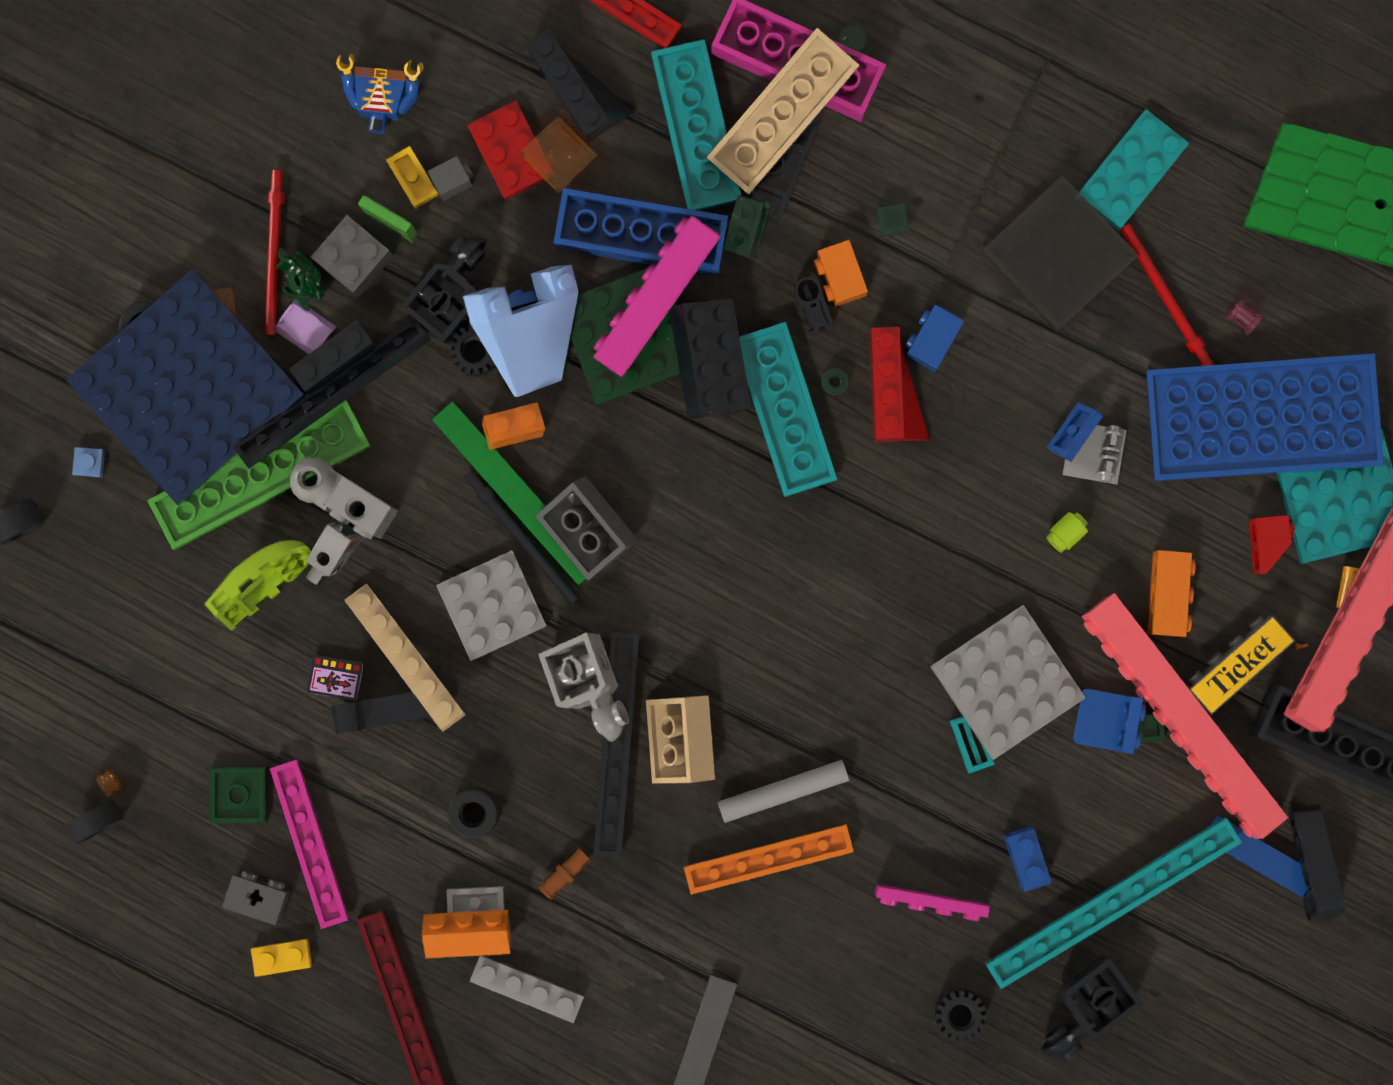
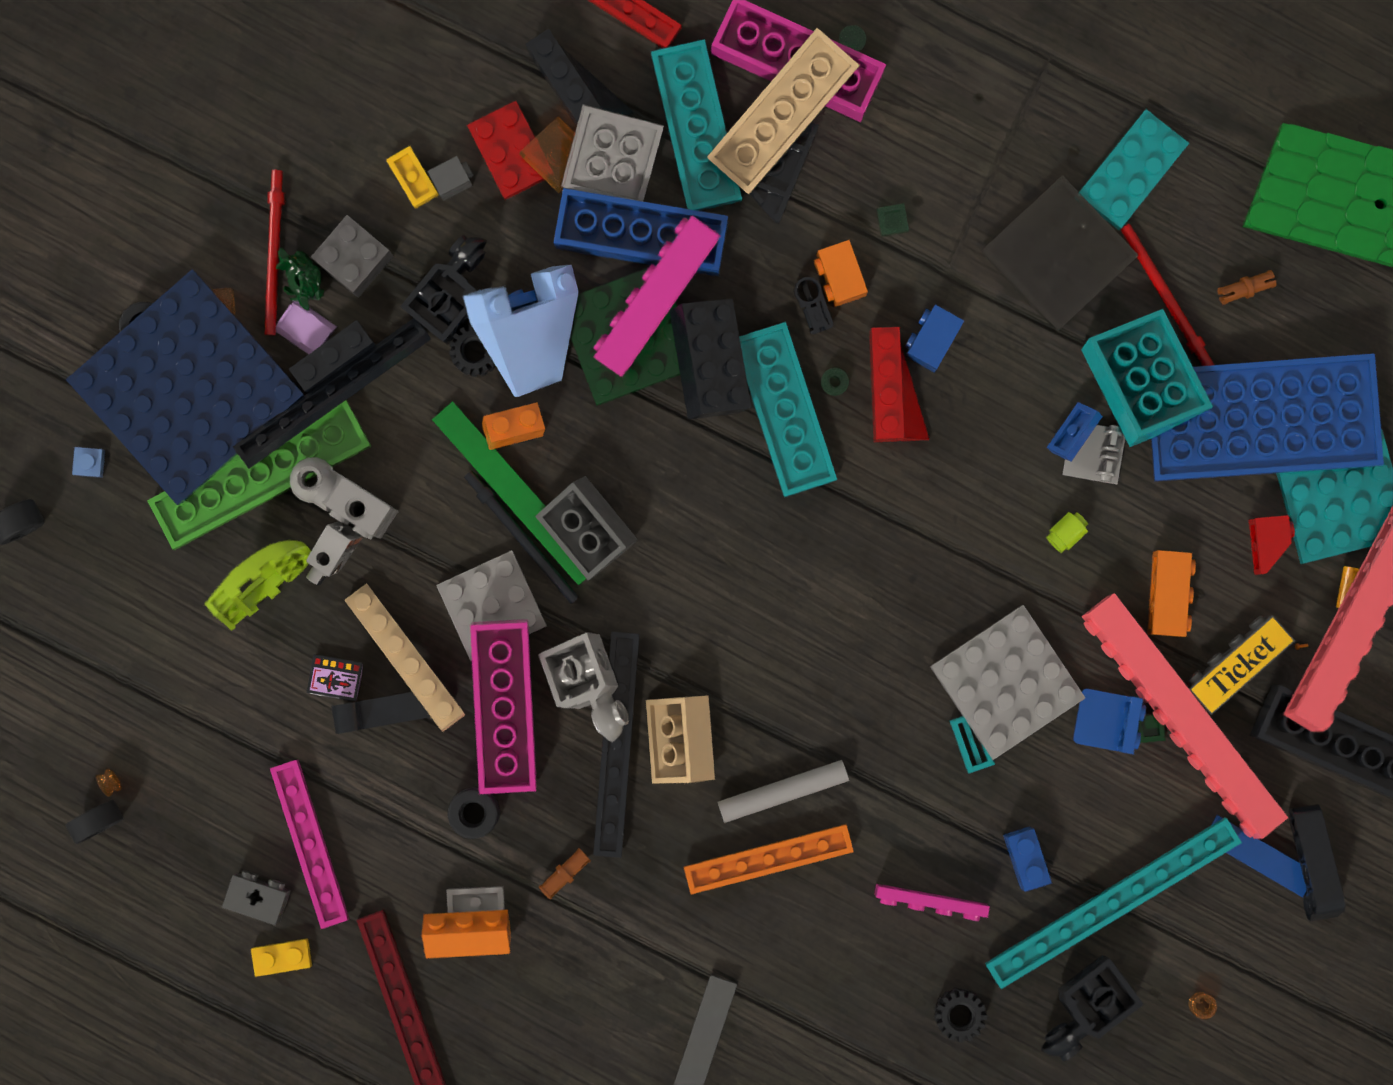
(238, 794): dark green tile -> none
(380, 92): torso -> none
(388, 218): bright green tile -> none
(503, 706): none -> dark pink brick
(527, 988): light grey plate -> none
(612, 154): none -> light grey plate
(747, 226): clear green brick -> none
(1145, 377): none -> teal slope
(1197, 1012): none -> clear orange bush
(1244, 316): clear pink bush -> none
(1246, 287): none -> dark orange pin

